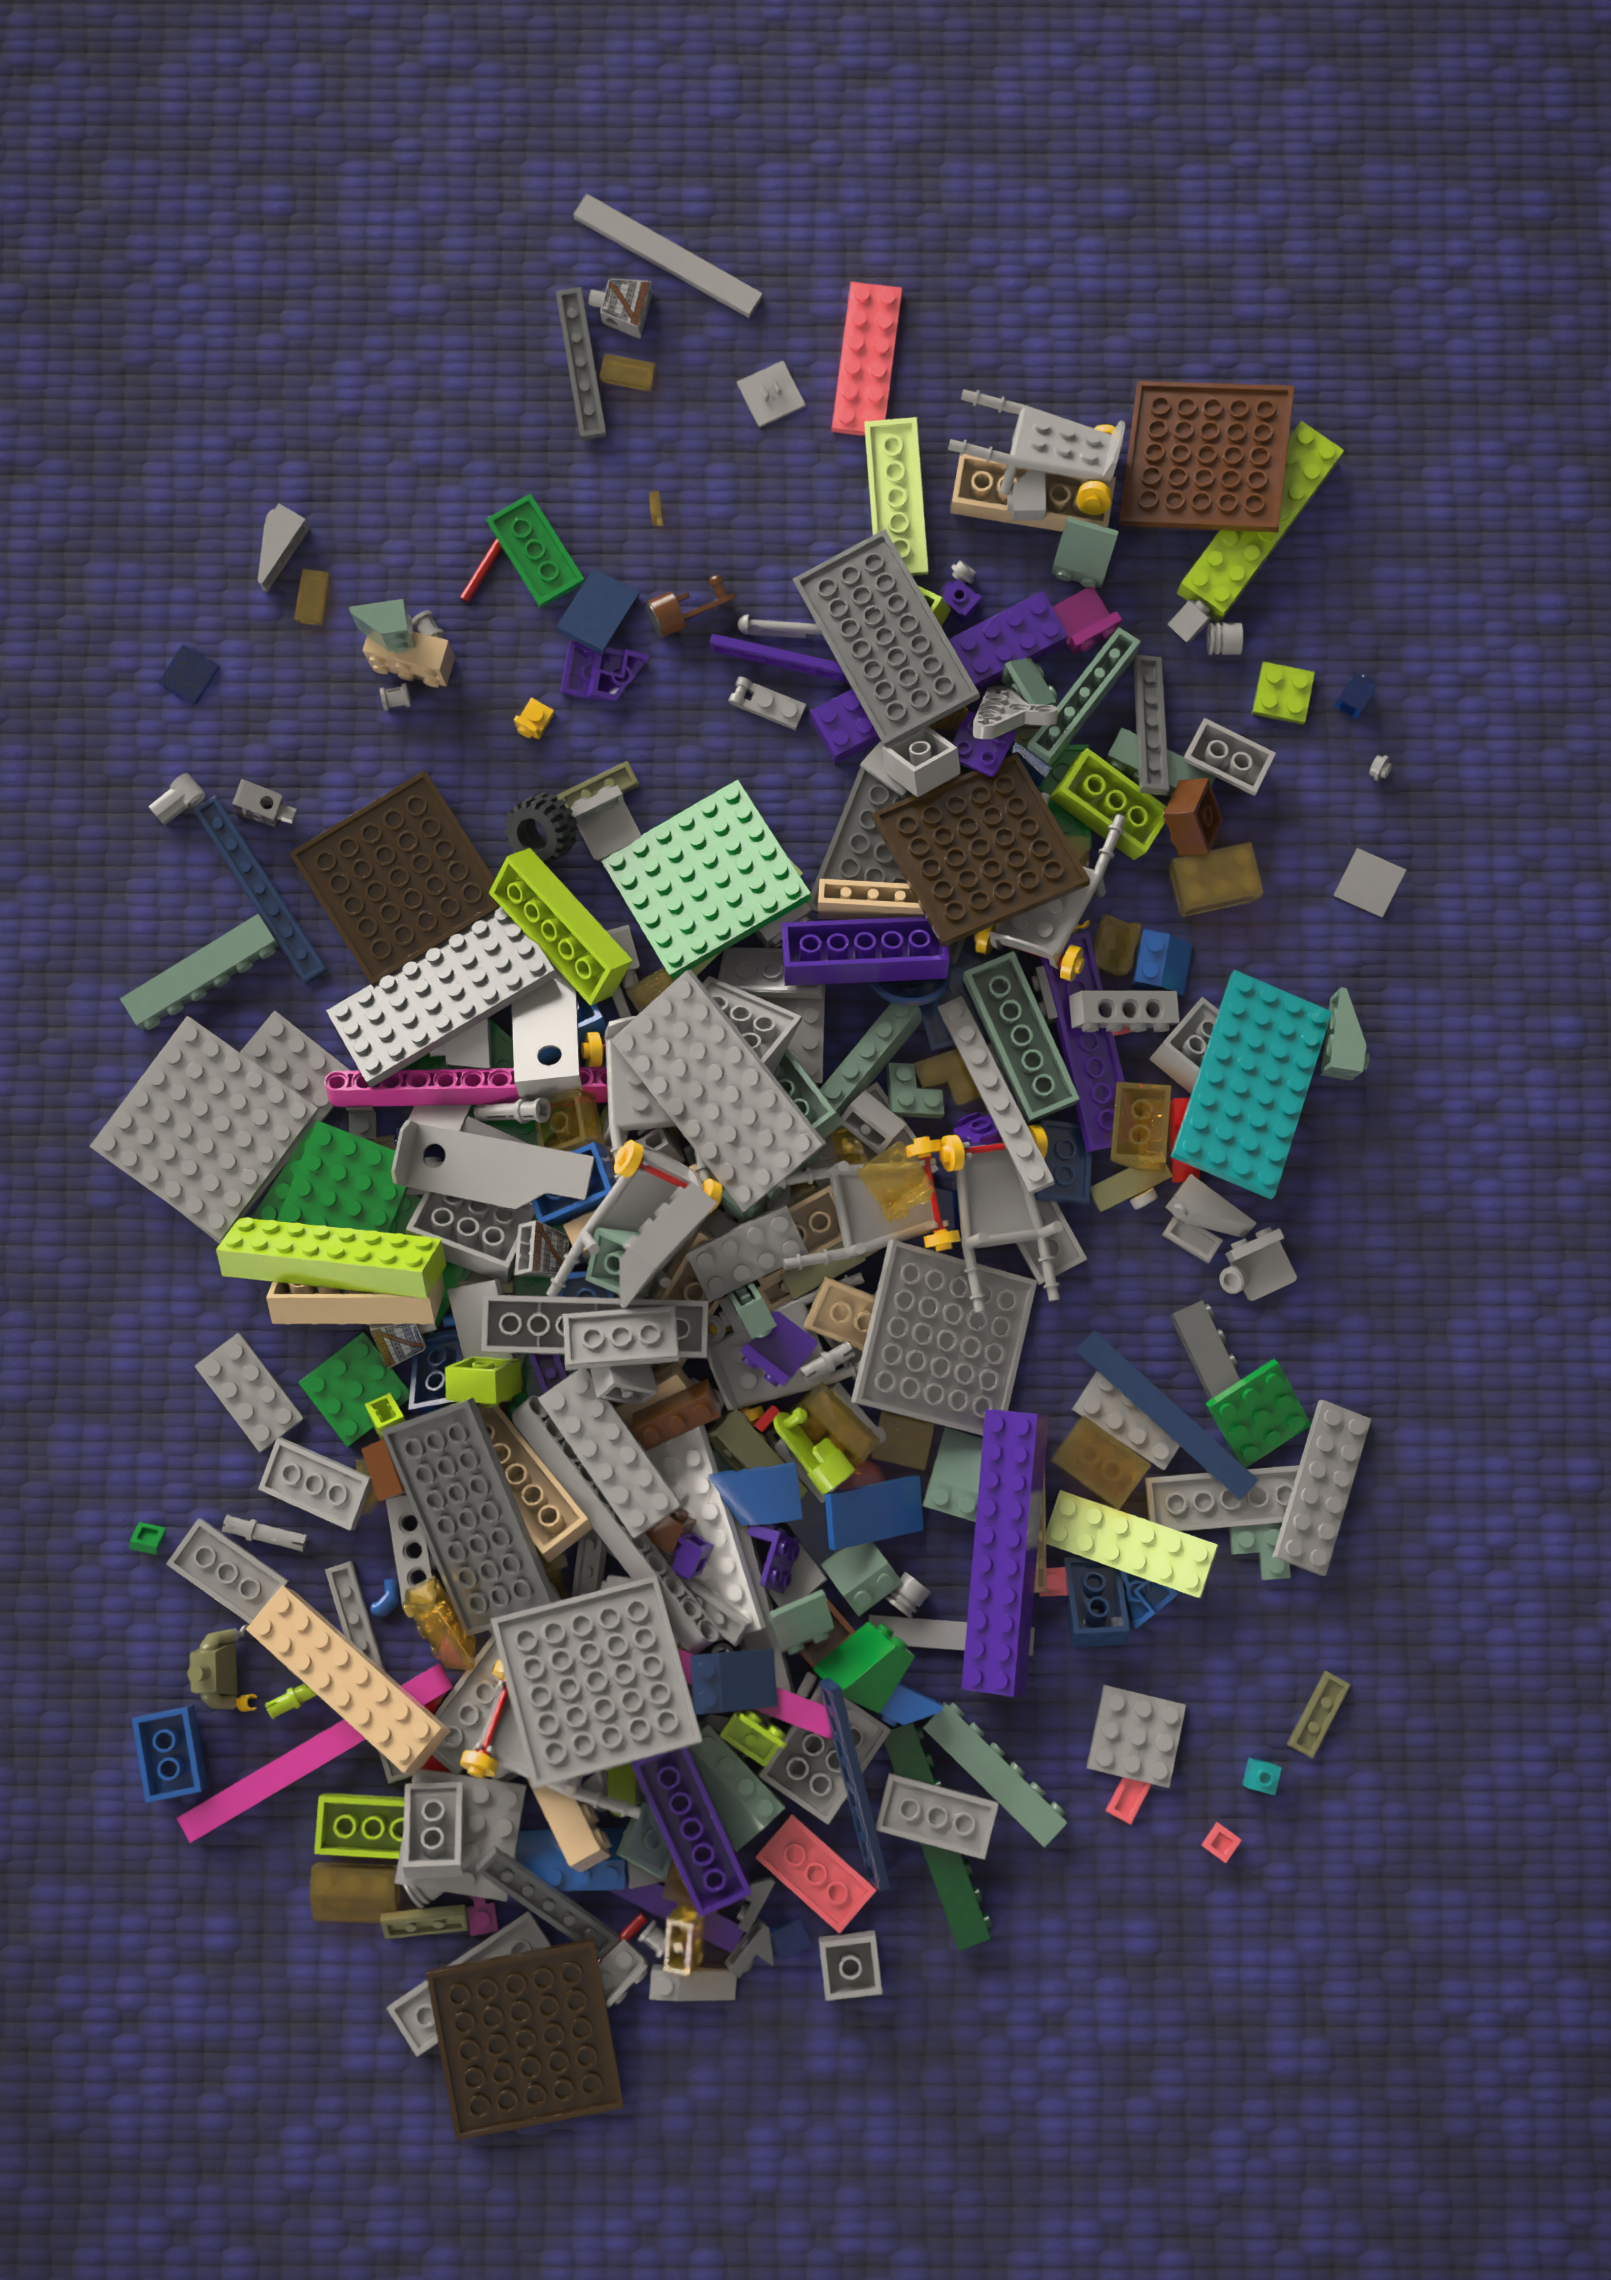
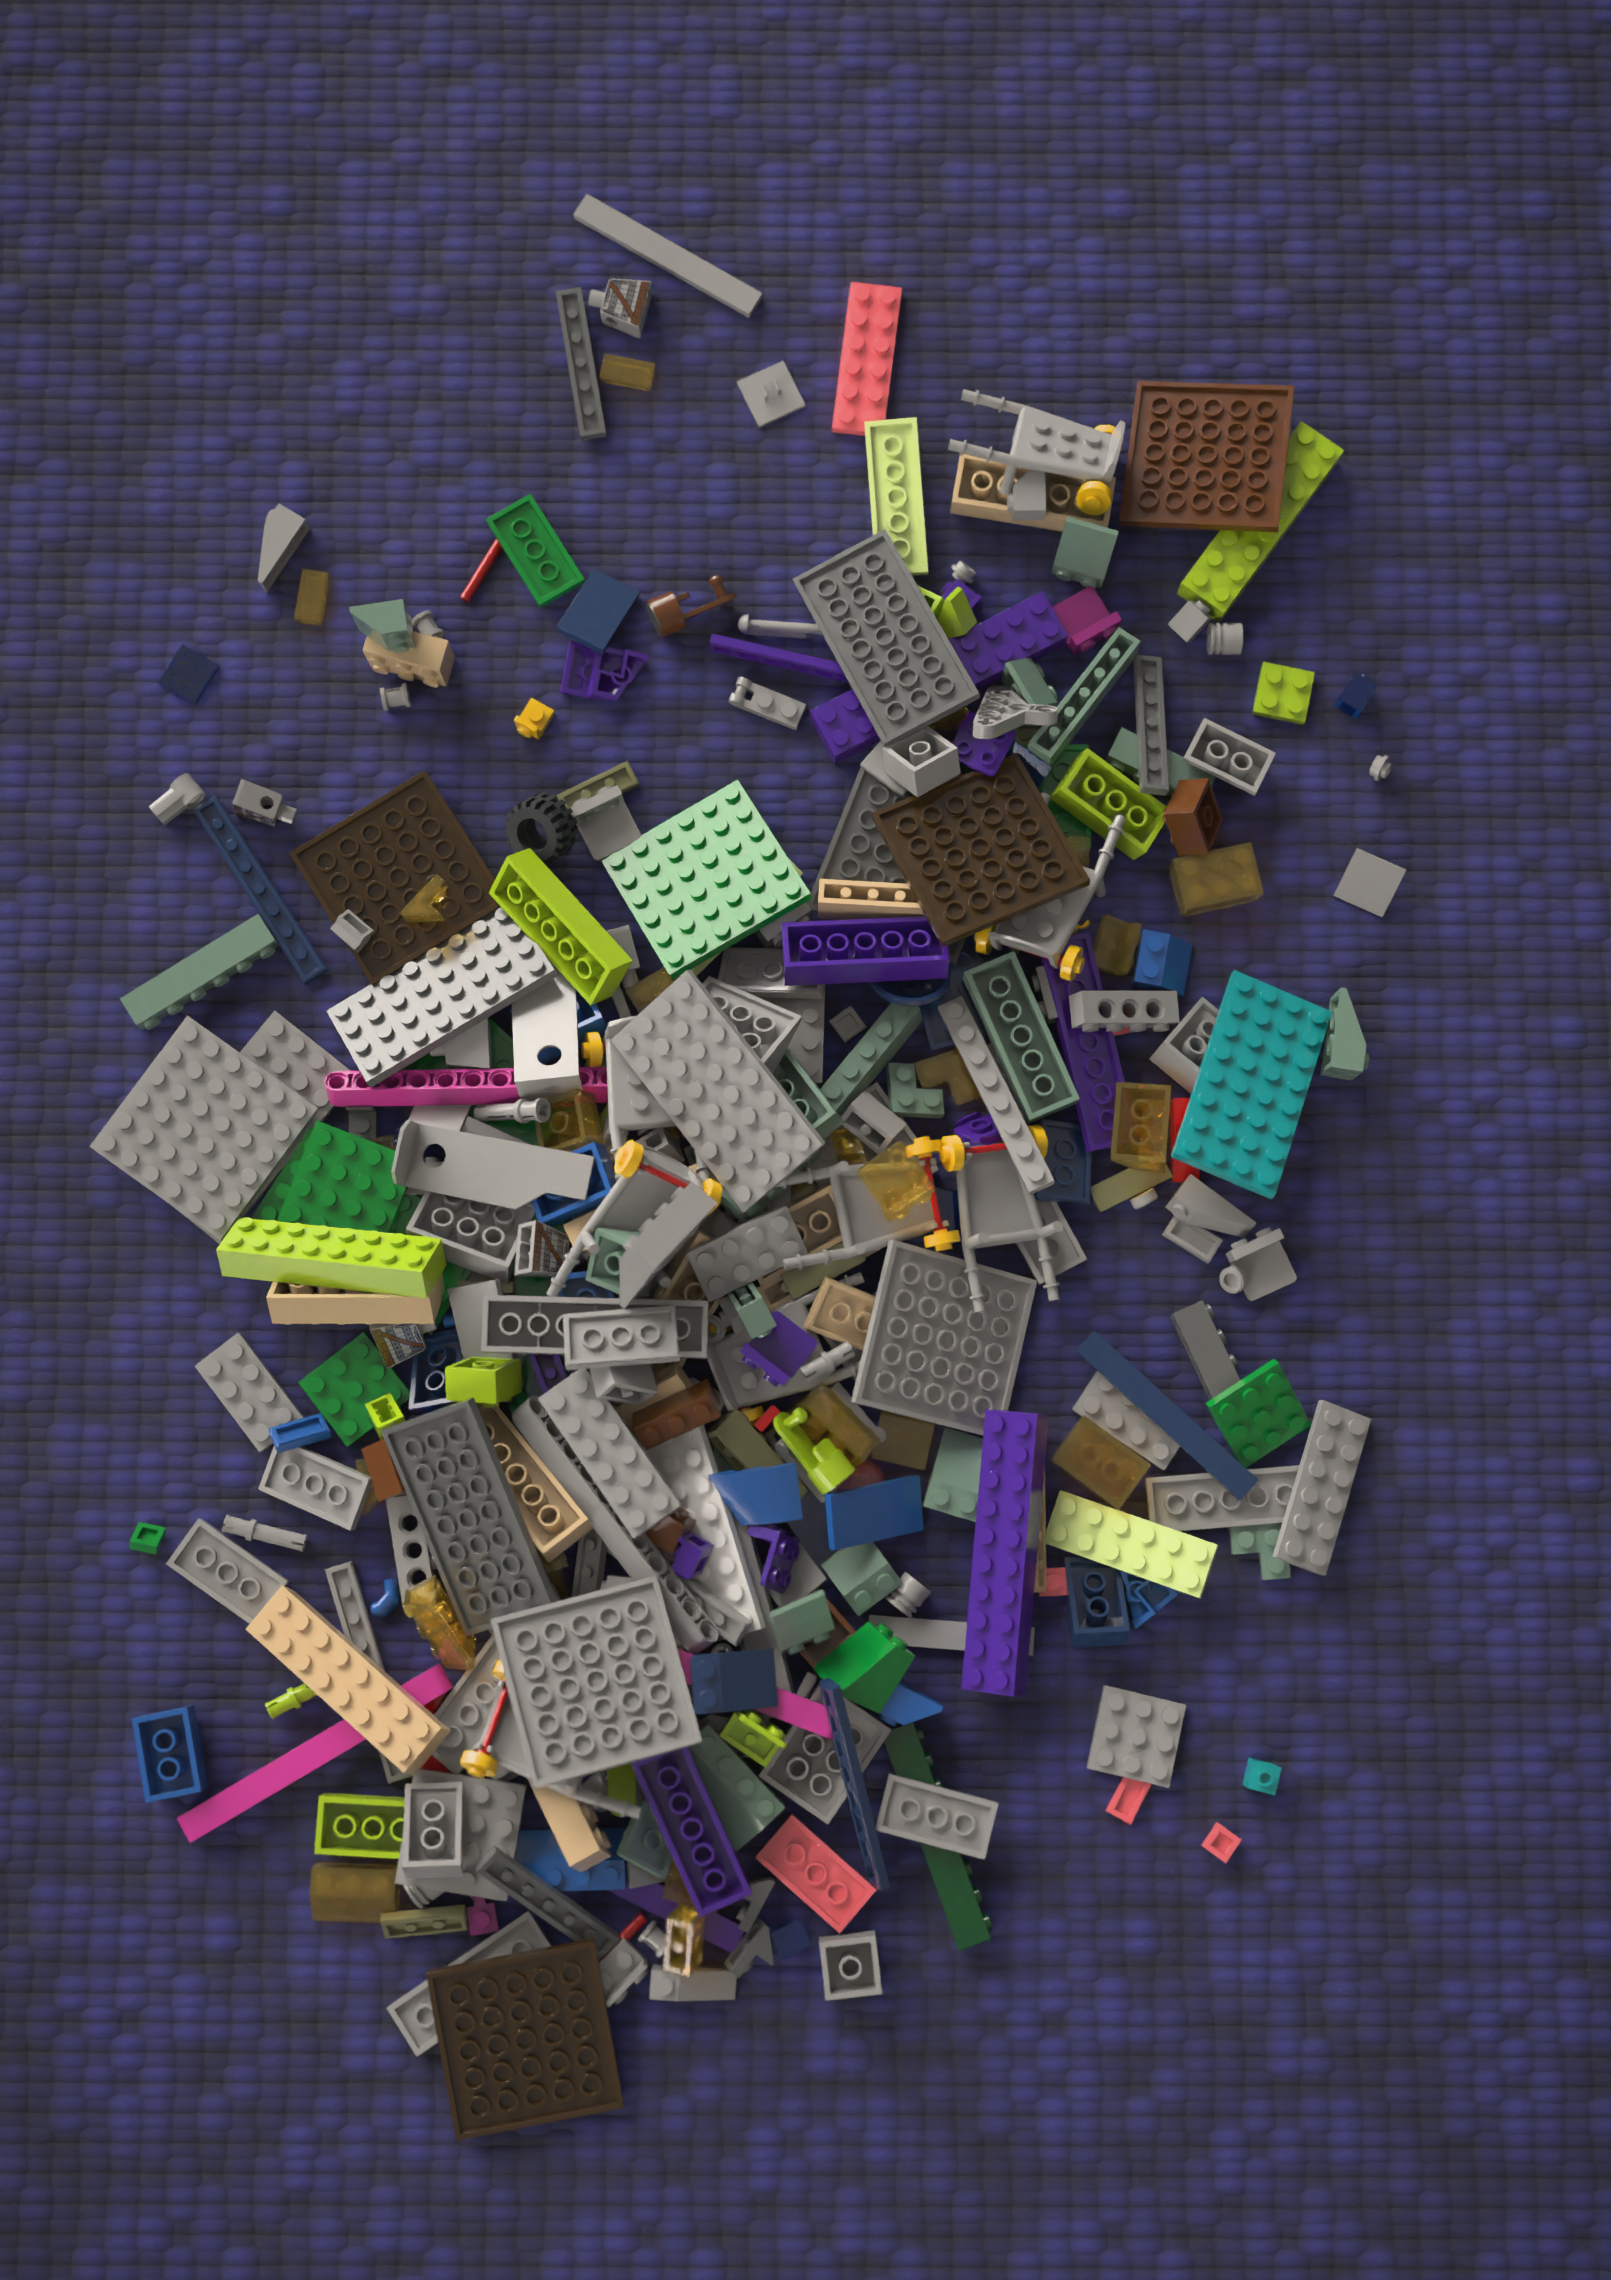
(215, 1671): olive torso -> none
(299, 1433): none -> blue tile
(352, 930): none -> light grey piece
(421, 908): none -> clear yellow slope
(655, 508): clear yellow tile -> none
(847, 1024): none -> light grey tile
(956, 615): none -> lime slope
(994, 1774): sand green brick -> none
(1318, 1714): olive tile -> none

